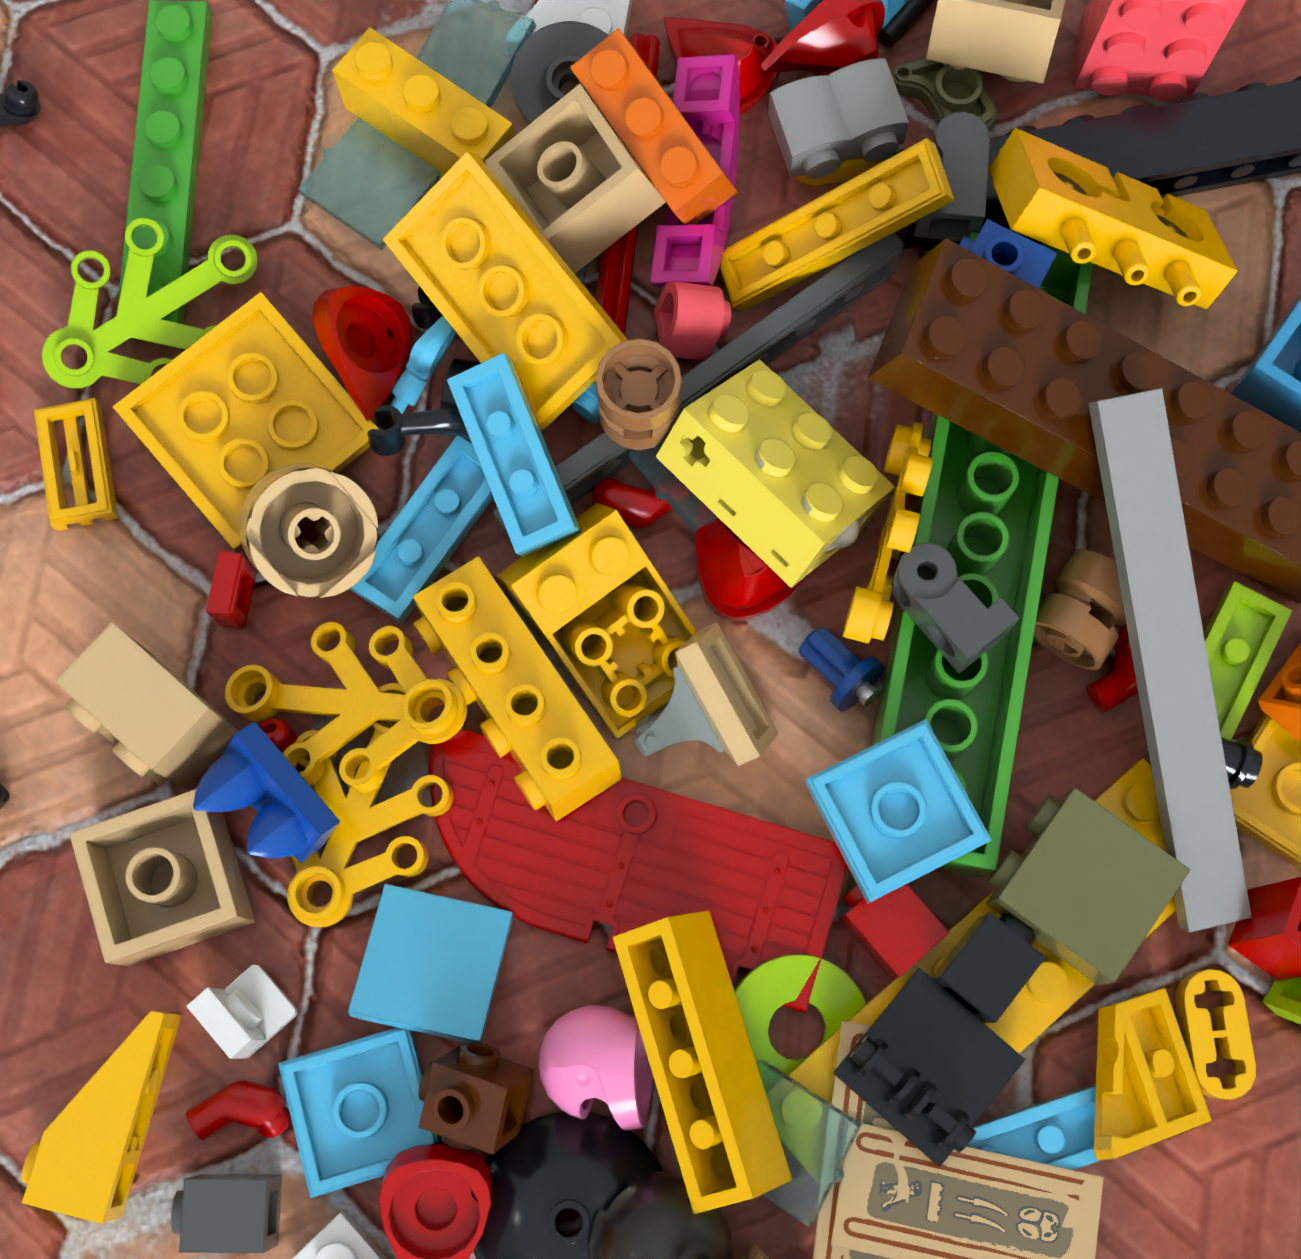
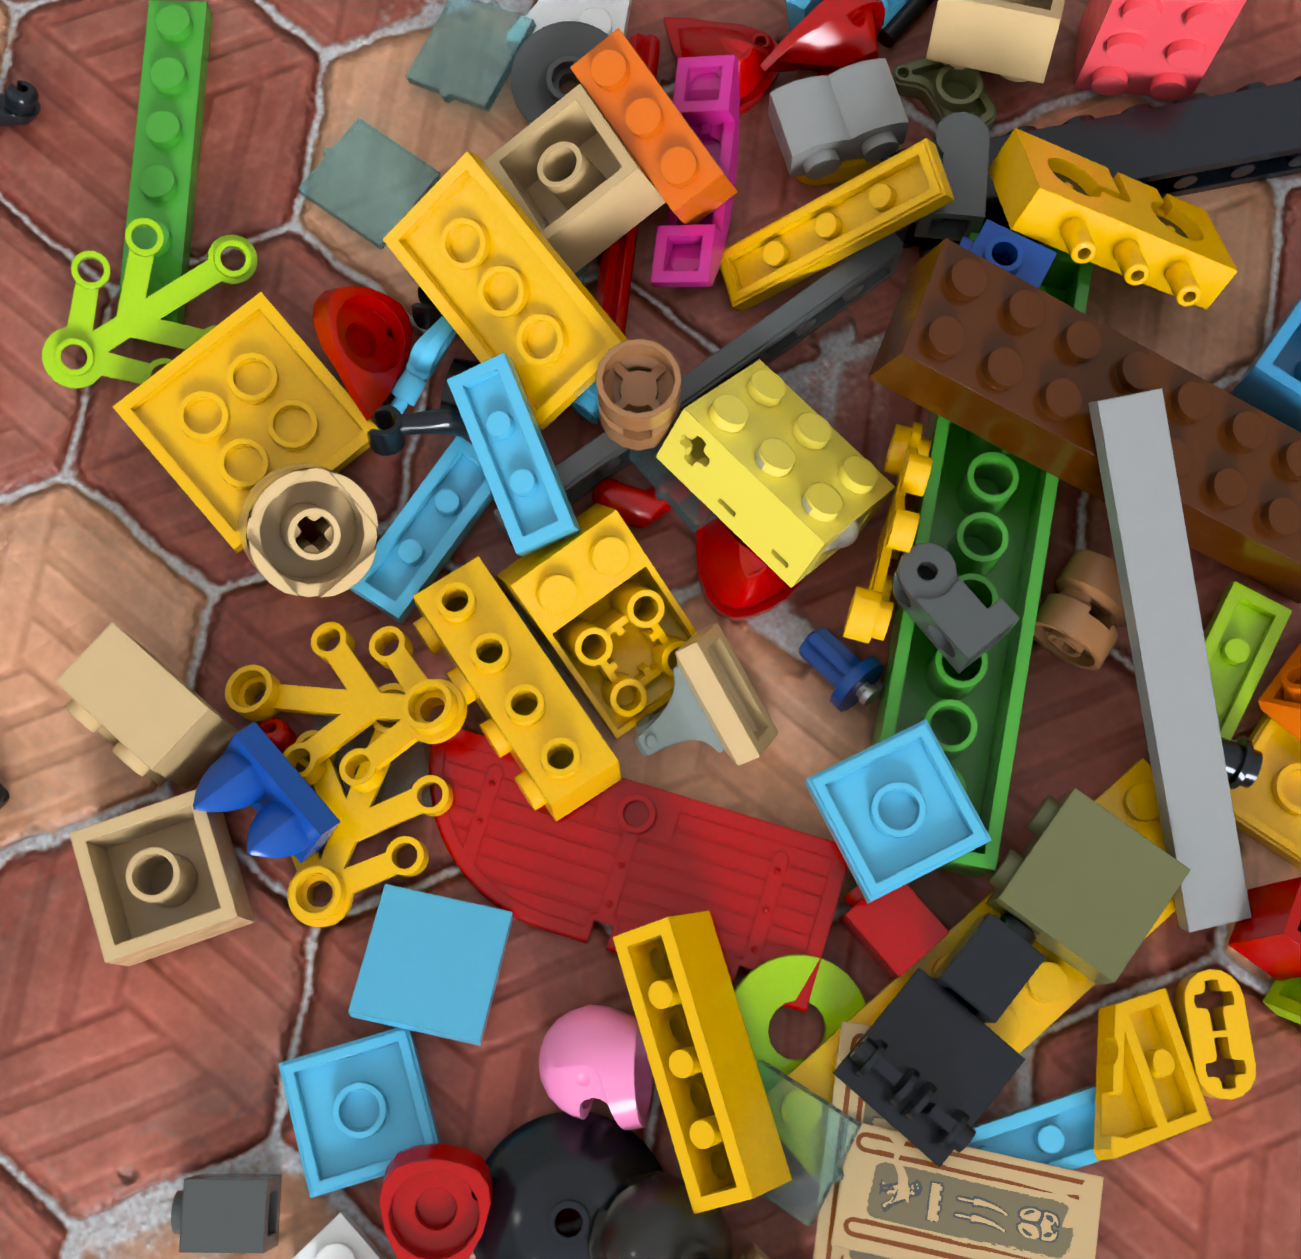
(85, 511): yellow tile -> none
(97, 1140): yellow slope -> none
(231, 590): red tile -> none
(241, 1103): red arm -> none
(244, 1012): white bracket -> none
(416, 104): yellow brick -> none
(474, 1098): reddish brown brick -> none
(691, 319): coral plate -> none
(1119, 683): red arm -> none

